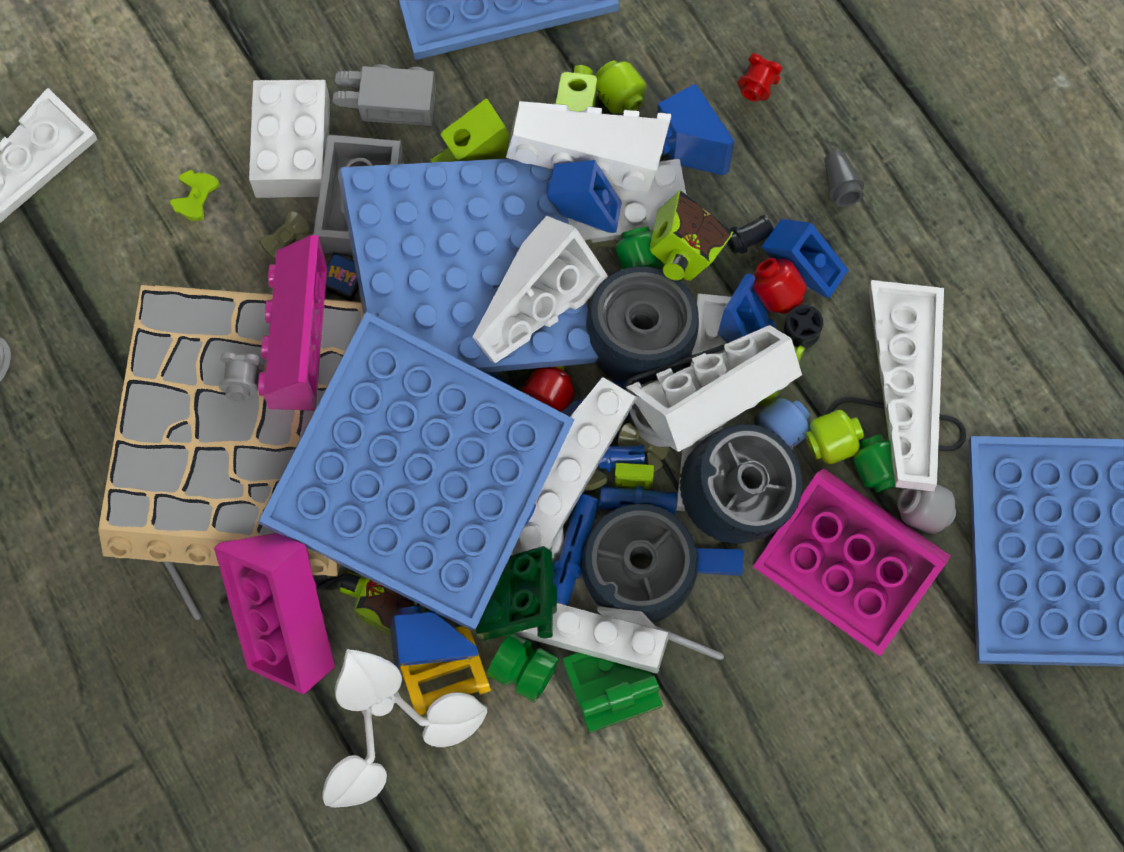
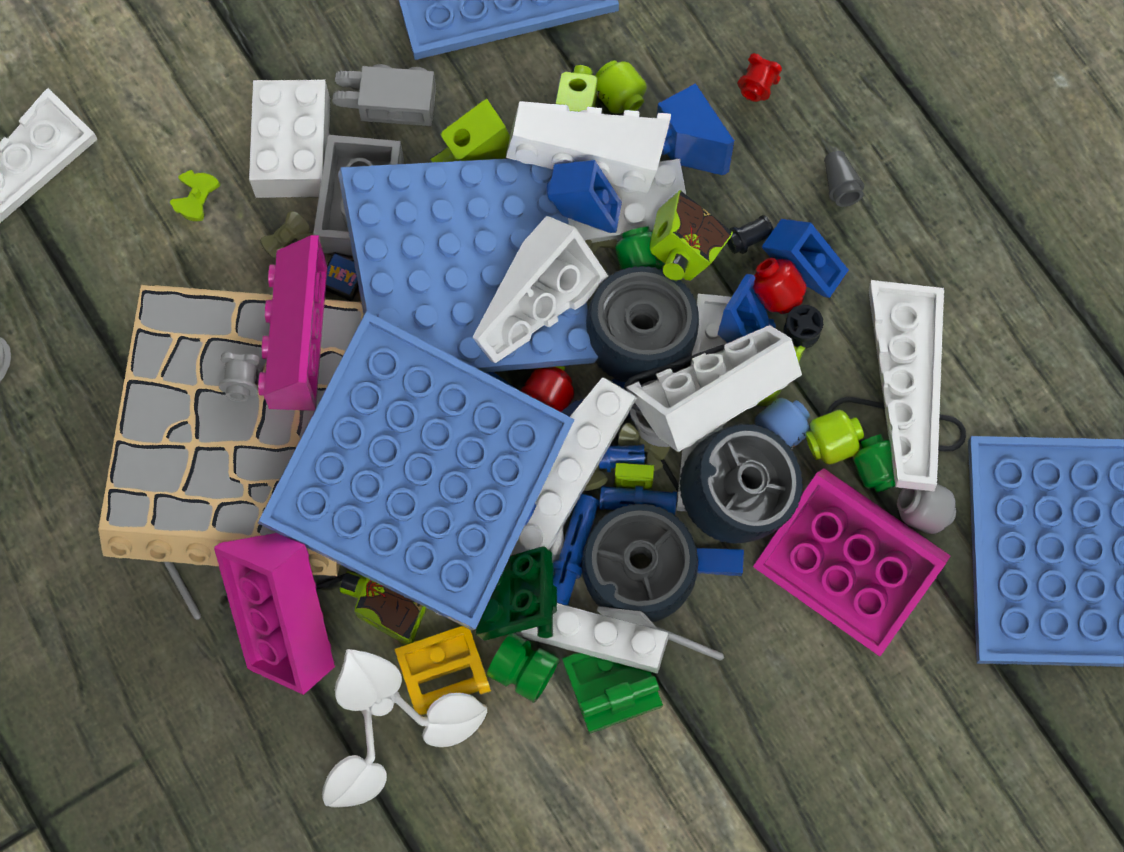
(426, 639): blue slope -> none

